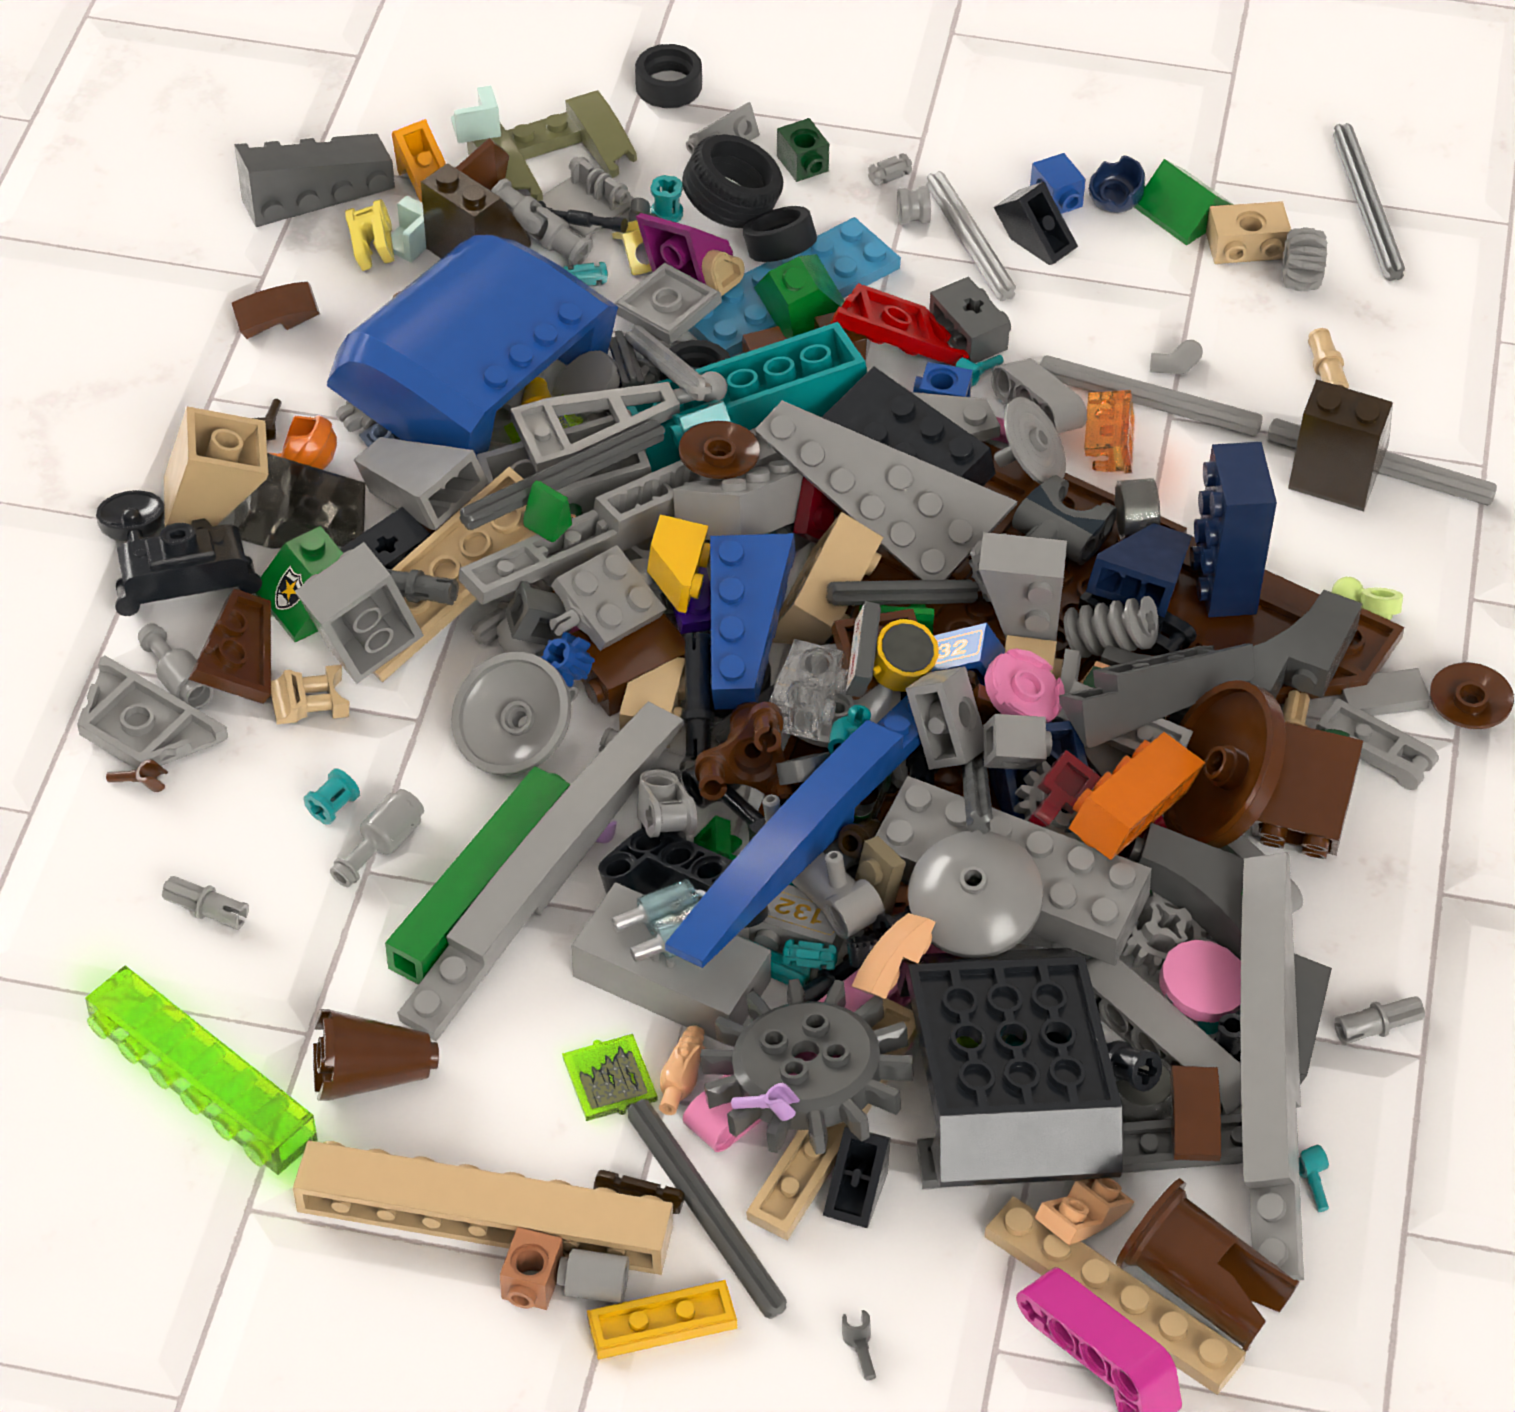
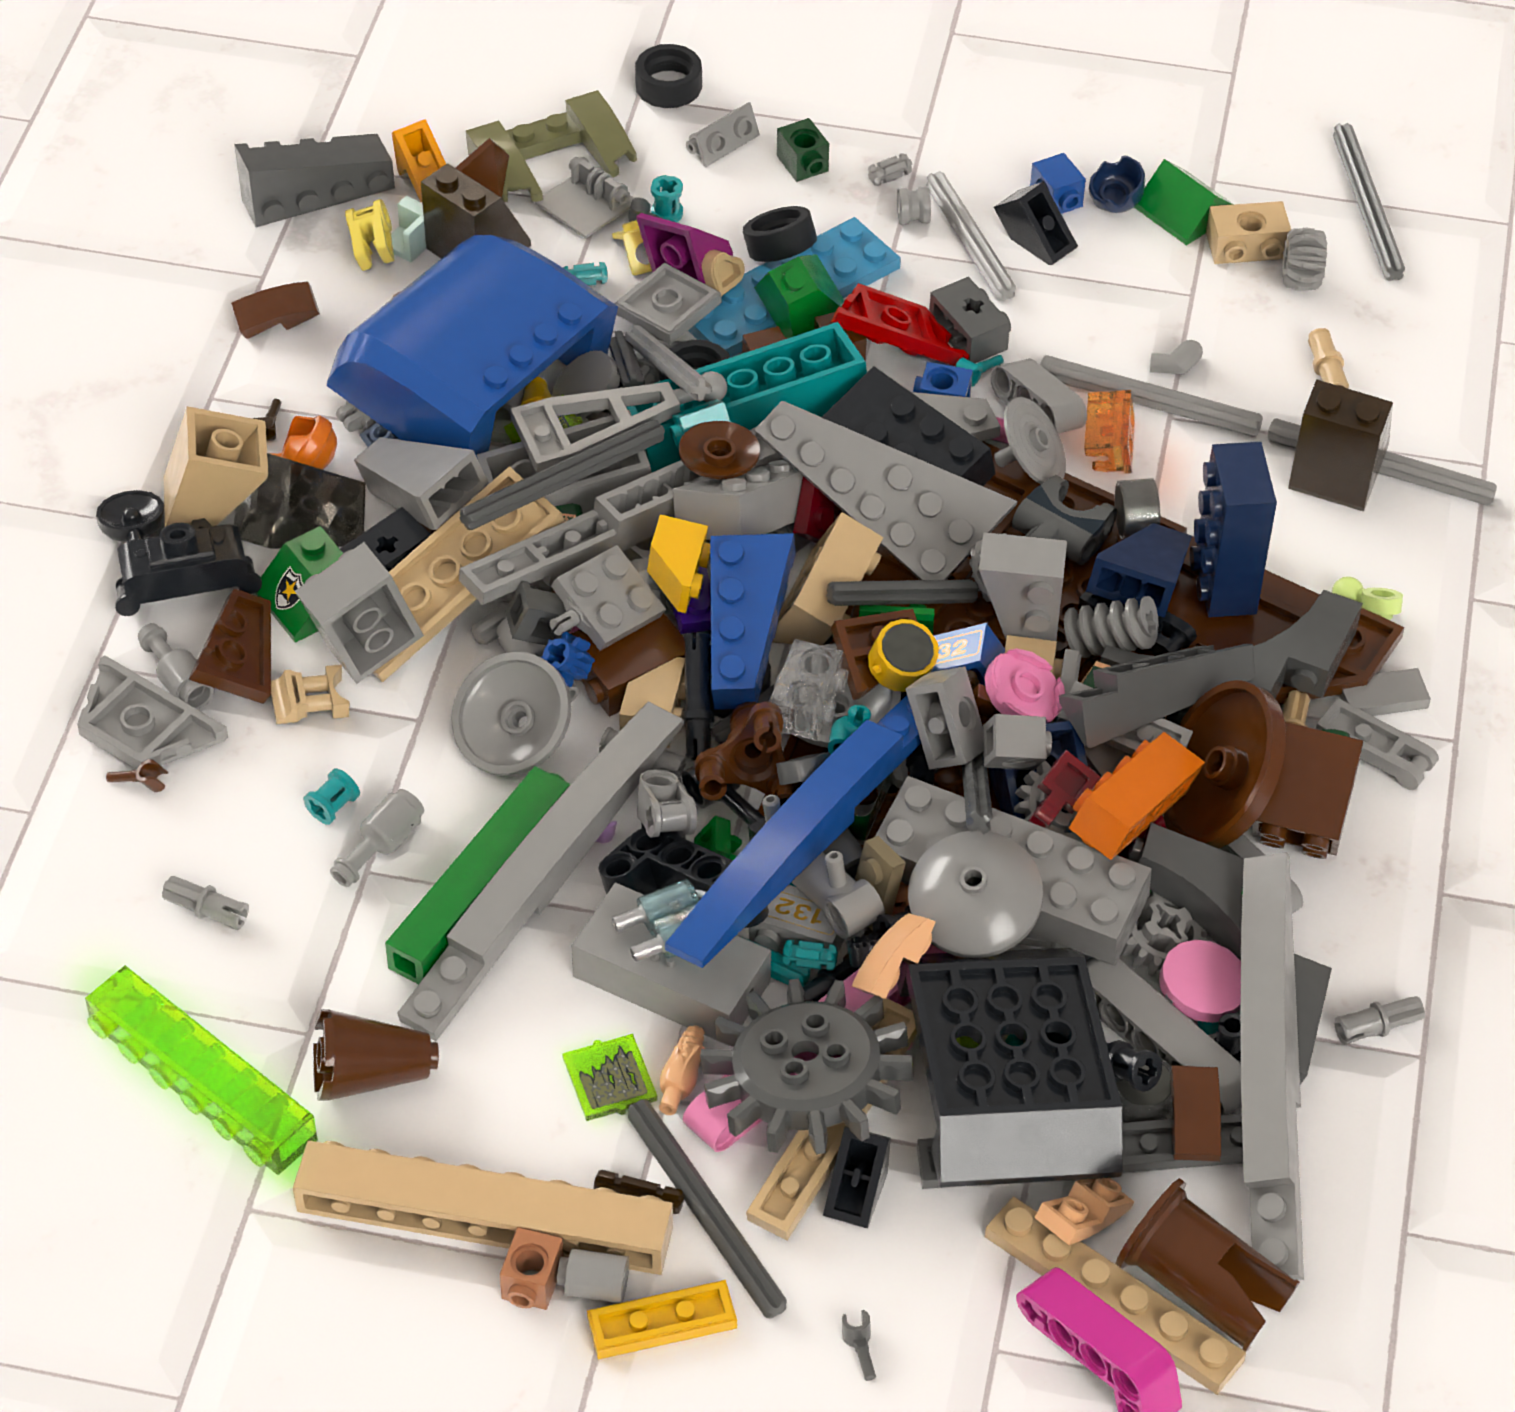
(418, 586): dark grey pin -> none
(478, 121): light aqua panel -> none
(544, 225): light grey piece -> none
(547, 512): green slope -> none
(587, 219): black piece -> none
(740, 161): black tyre -> none
(776, 1099): lavender hand -> none
(853, 836): dark brown pin -> none
(863, 649): dark grey tile -> none
(1310, 1164): teal hand -> none
(1471, 695): reddish brown dish -> none

